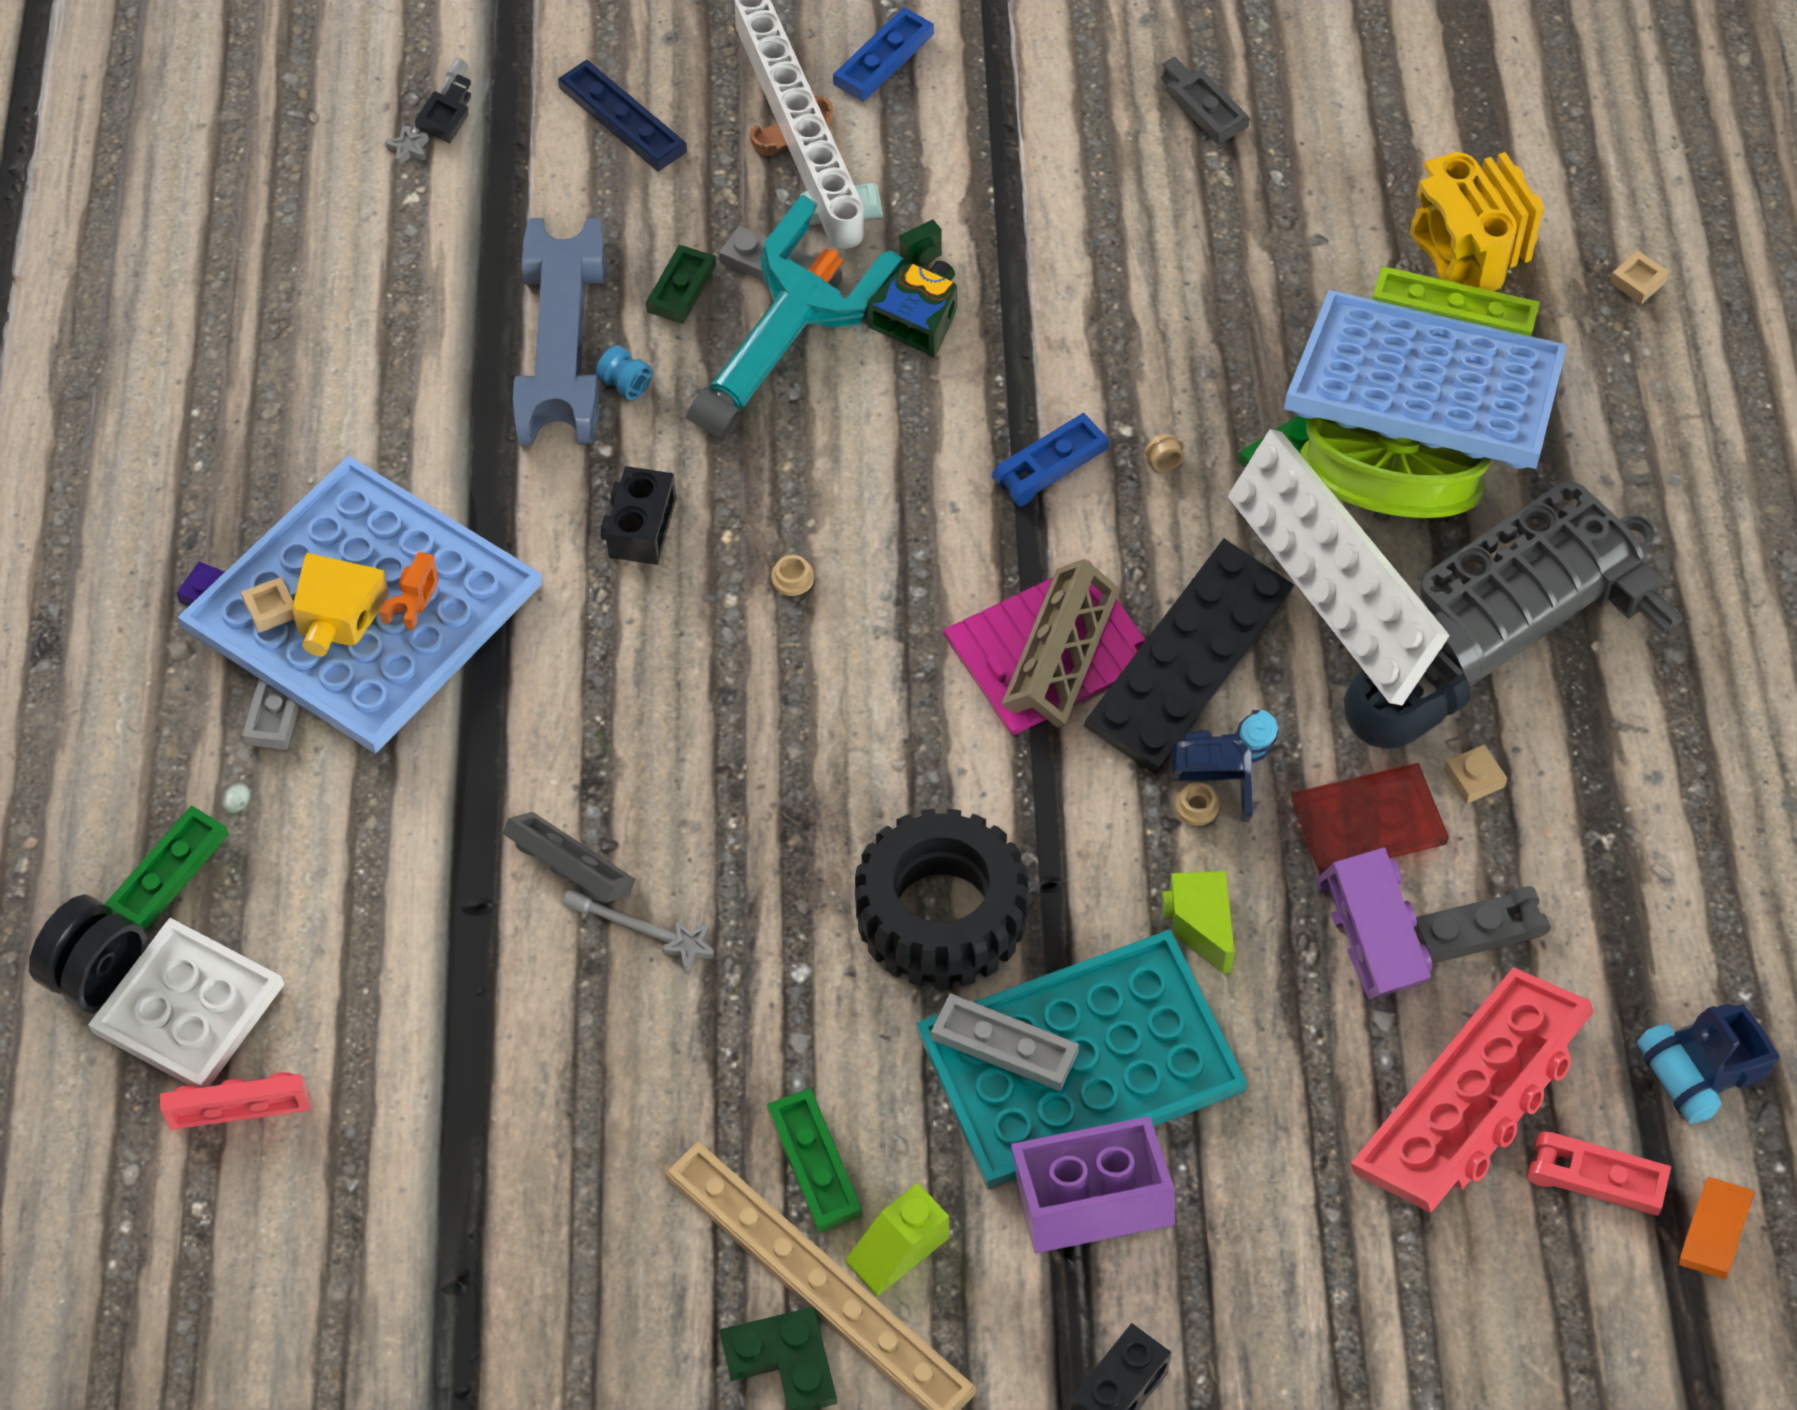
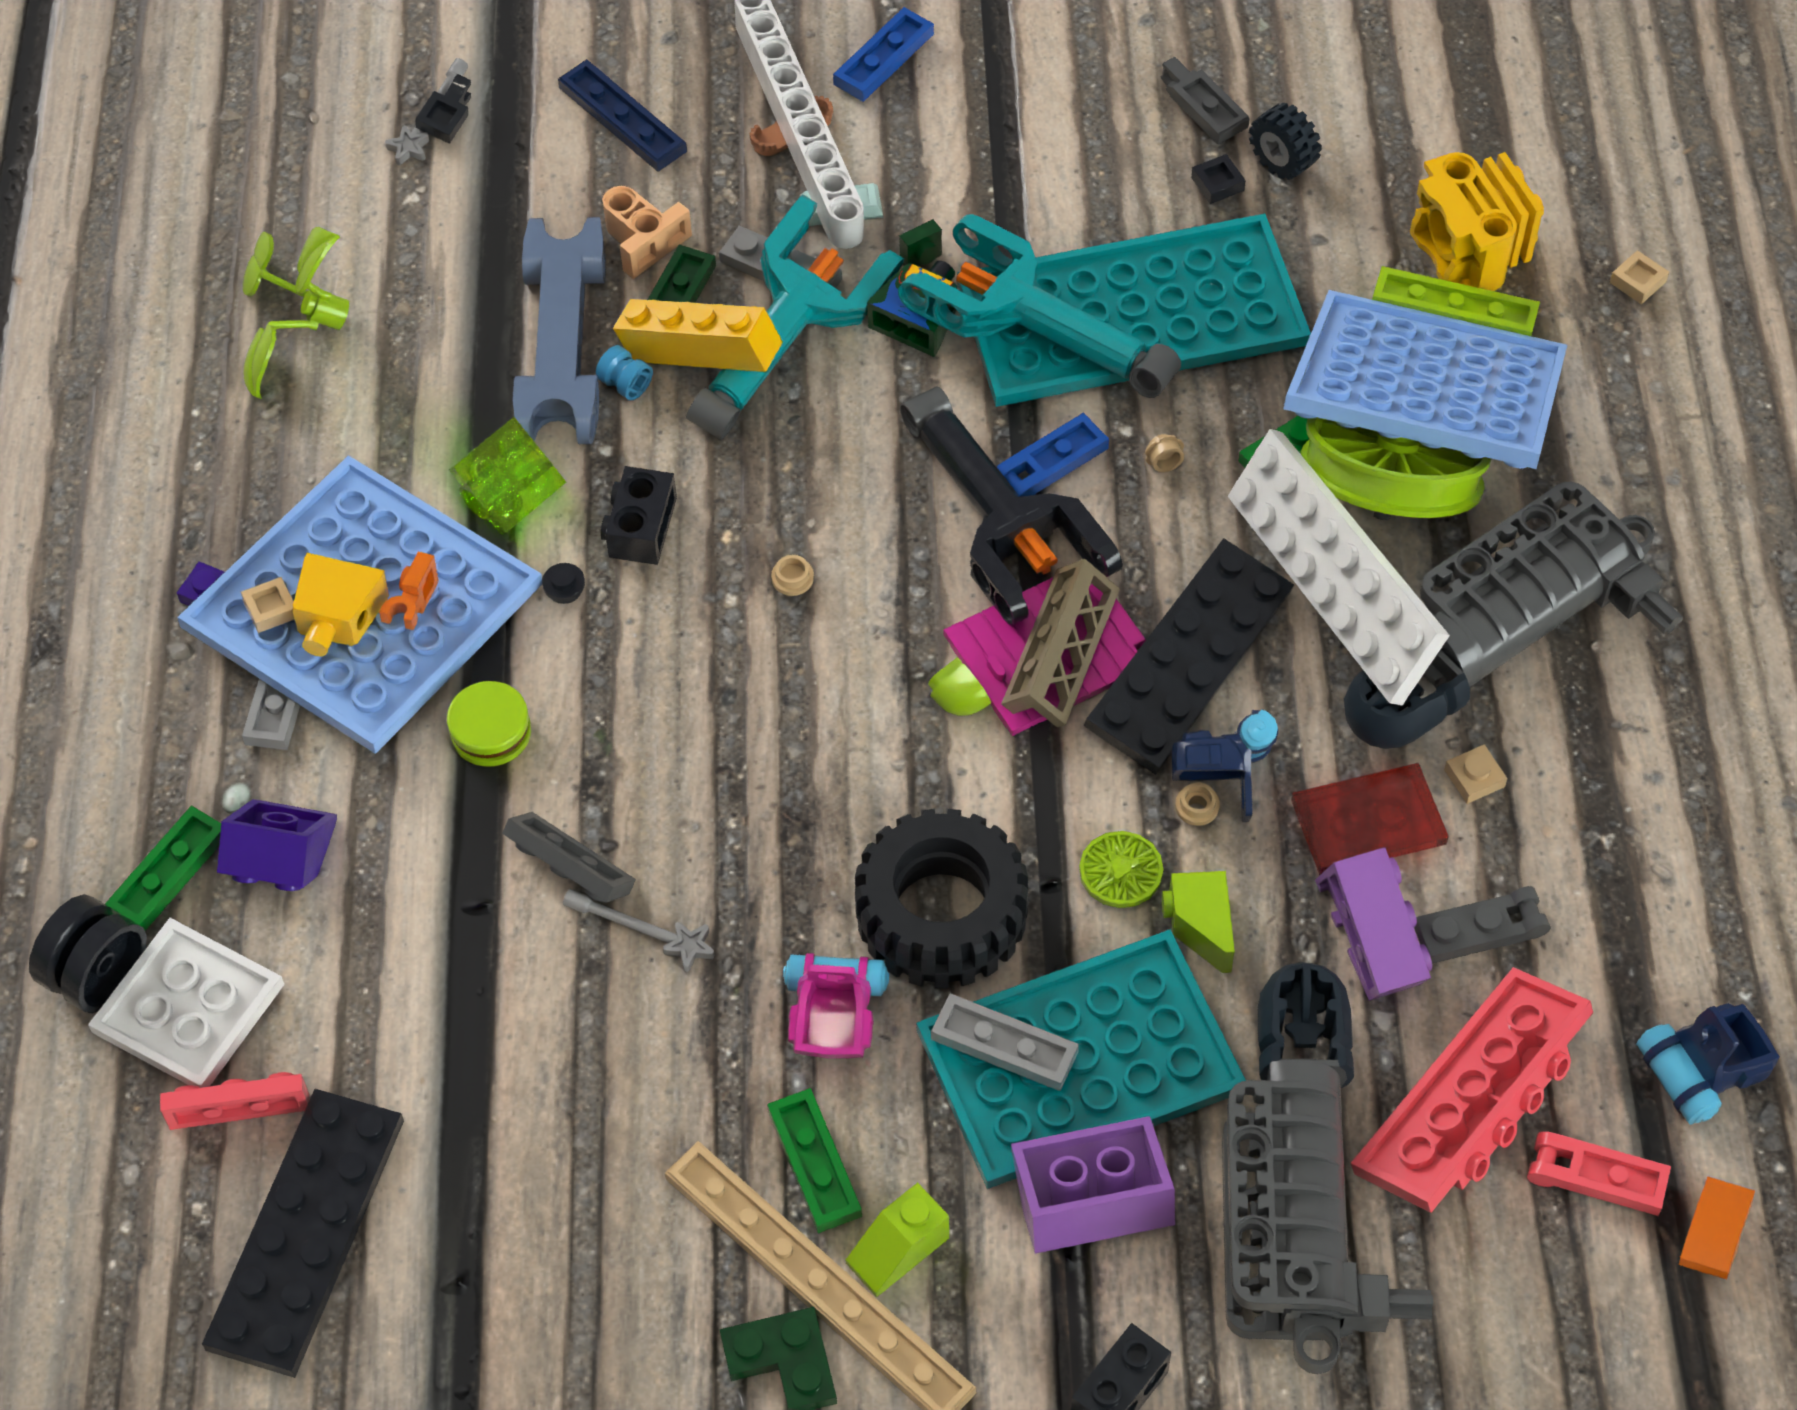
(274, 844): none -> dark purple slope
(303, 1233): none -> black plate
(317, 305): none -> lime plant
(489, 723): none -> lime head
(506, 477): none -> clear neon green plate
(563, 582): none -> black plate
(642, 229): none -> light nougat tile
(698, 334): none -> yellow brick
(833, 1004): none -> dark pink piece
(958, 690): none -> lime piece
(1009, 520): none -> black piece
(1018, 299): none -> teal piece
(1121, 869): none -> lime wheel
(1198, 289): none -> teal plate
(1218, 179): none -> black plate
(1285, 141): none -> black wheel
(1300, 1183): none -> dark grey piece

